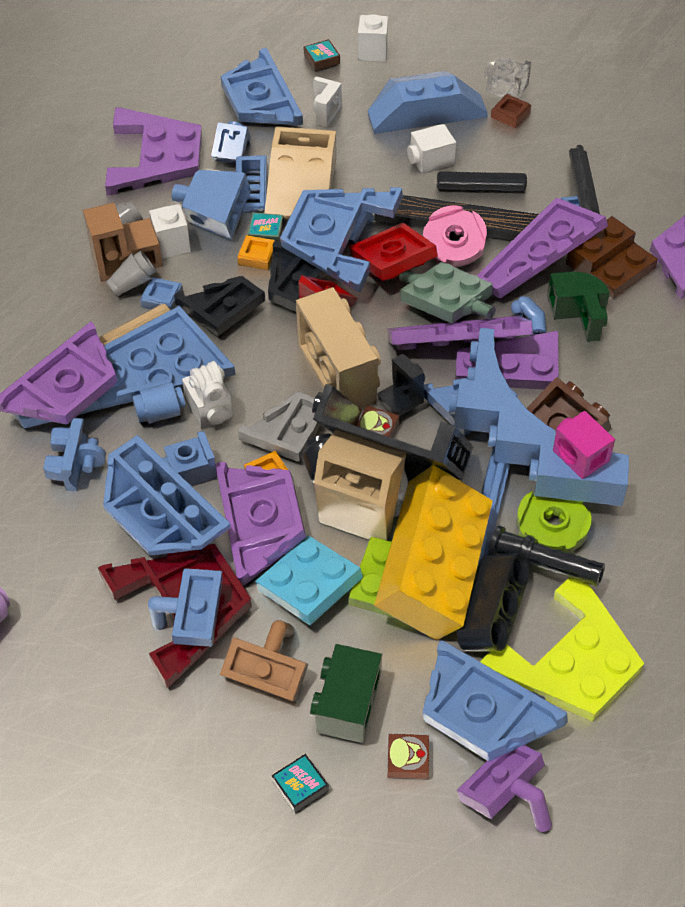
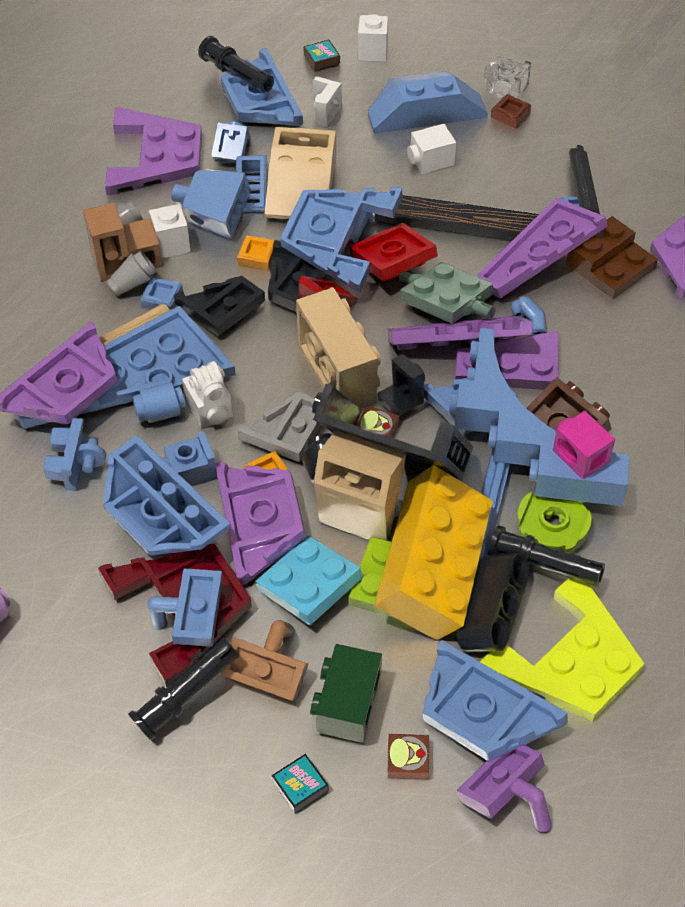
(169, 700): none -> black pin
(226, 60): none -> black pin
(266, 226): tile -> none
(462, 222): bright pink plate -> none
(481, 181): black axle -> none
(579, 296): dark green brick -> none

